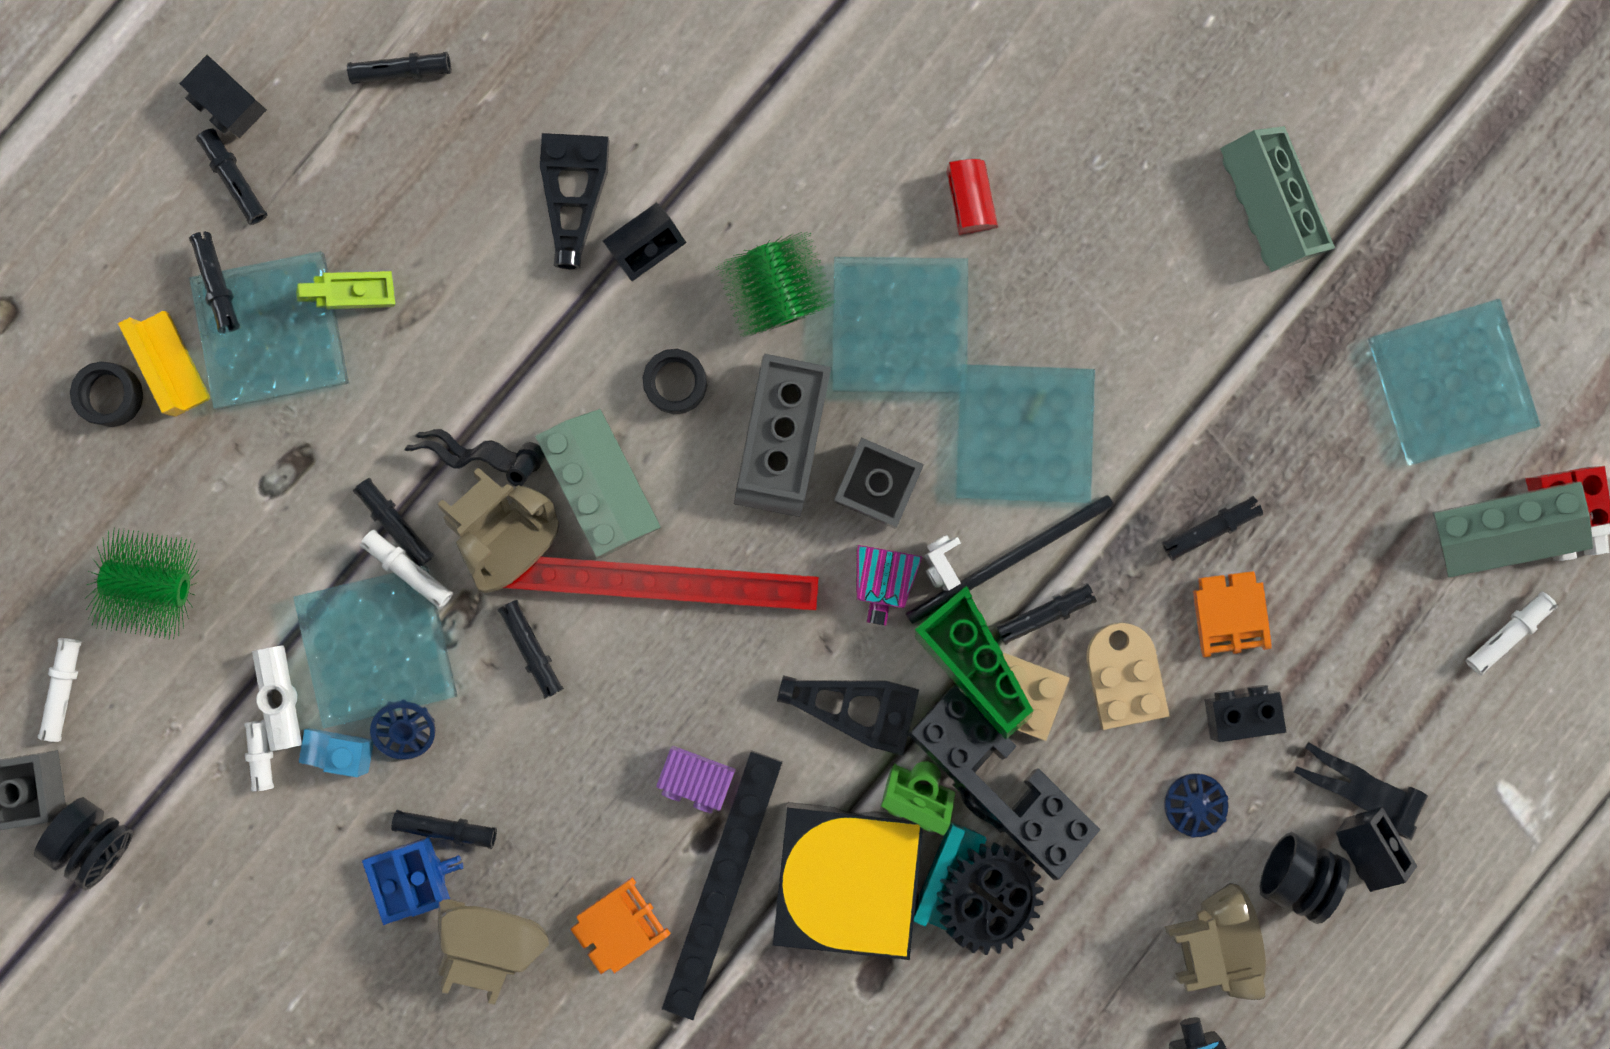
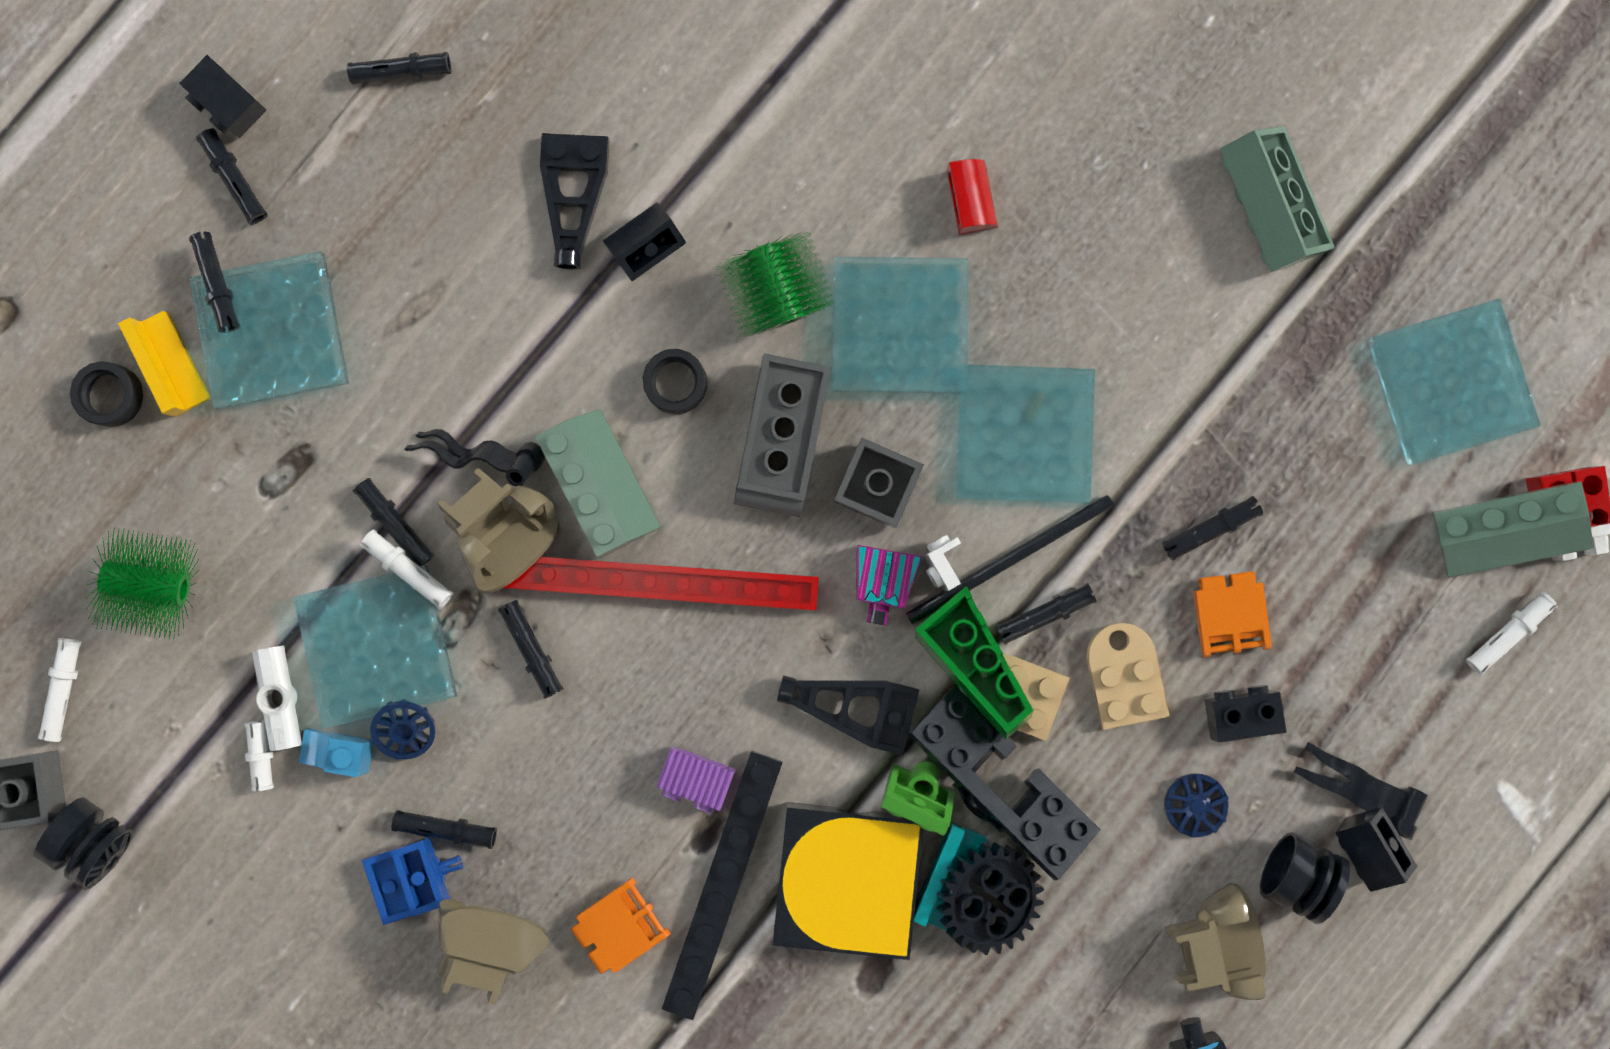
(349, 290): lime hinge -> none

